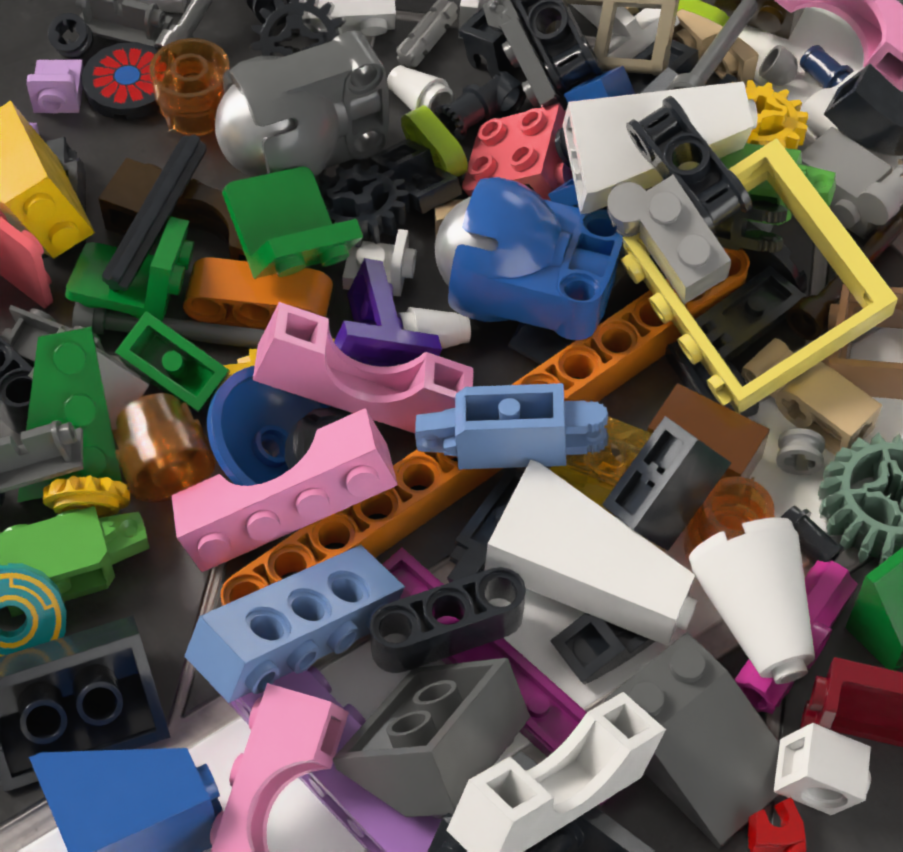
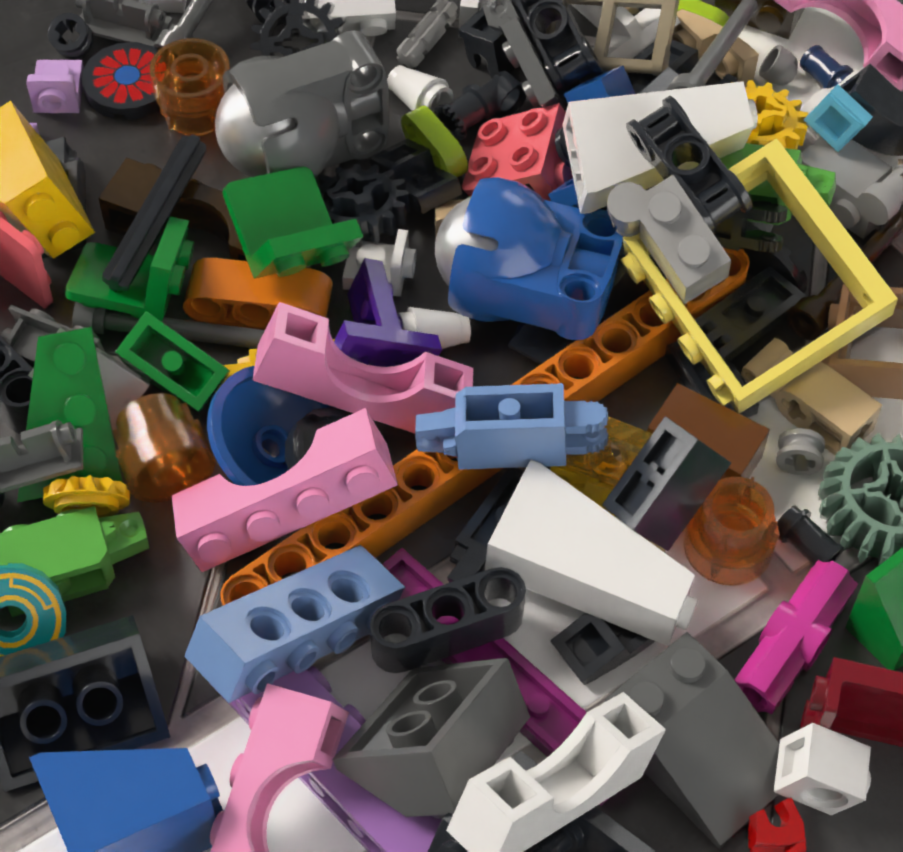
(760, 595): white cone -> none
(838, 118): none -> medium azure tile

